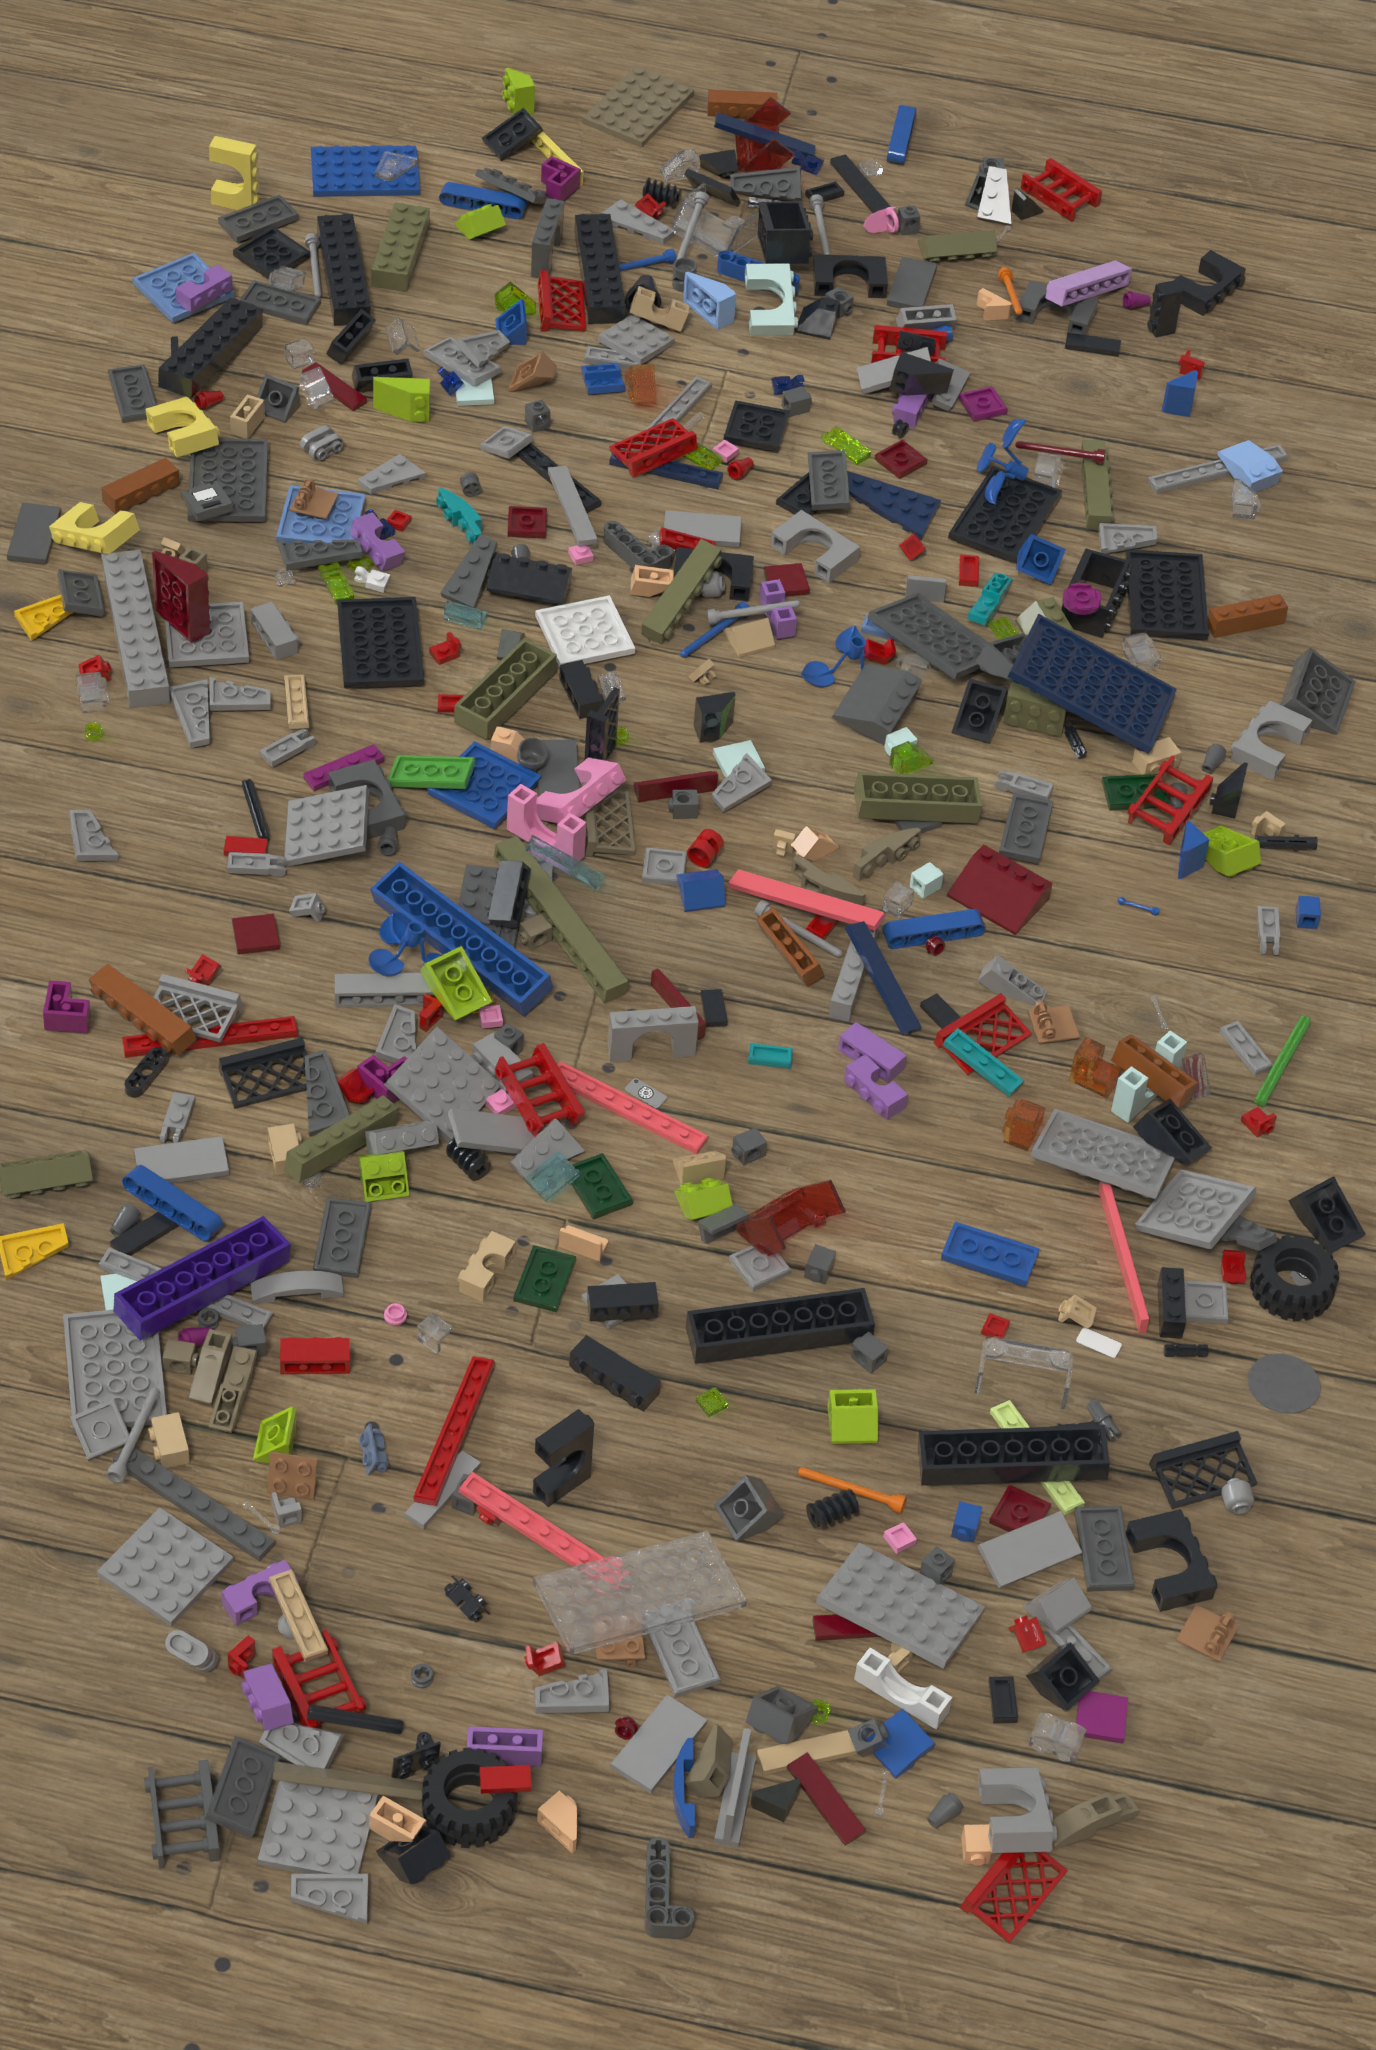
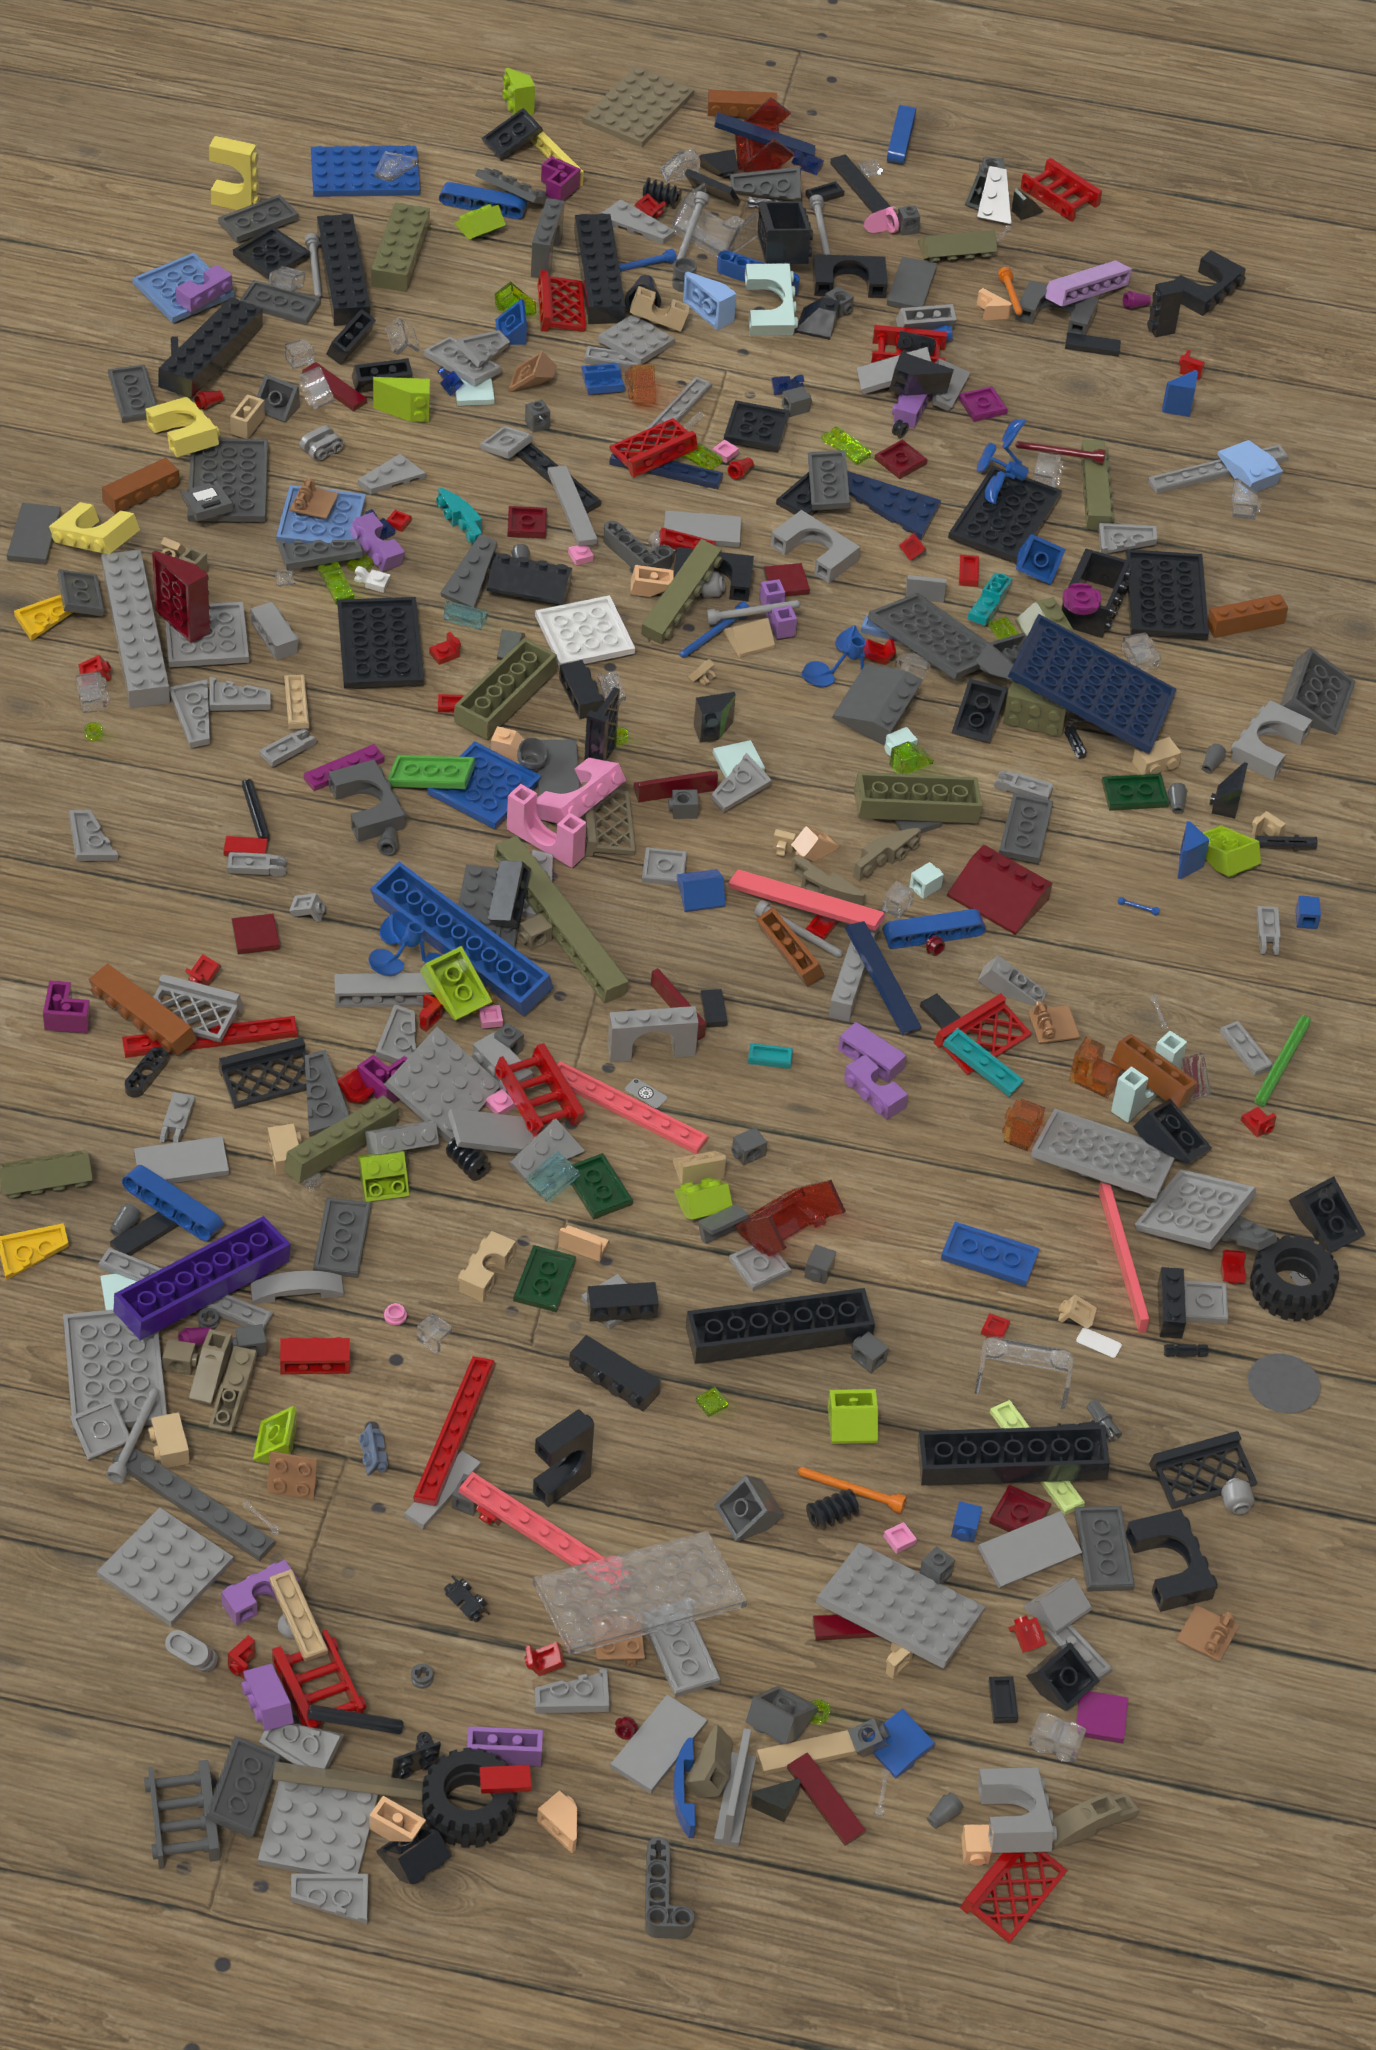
(286, 1511): light grey panel -> none
(327, 825): light grey plate -> none
(470, 484): dark grey wheel -> none
(564, 862): clear light blue tile -> none
(705, 848): red wheel -> none
(925, 1703): white arch -> none
(1180, 816): red fence -> none

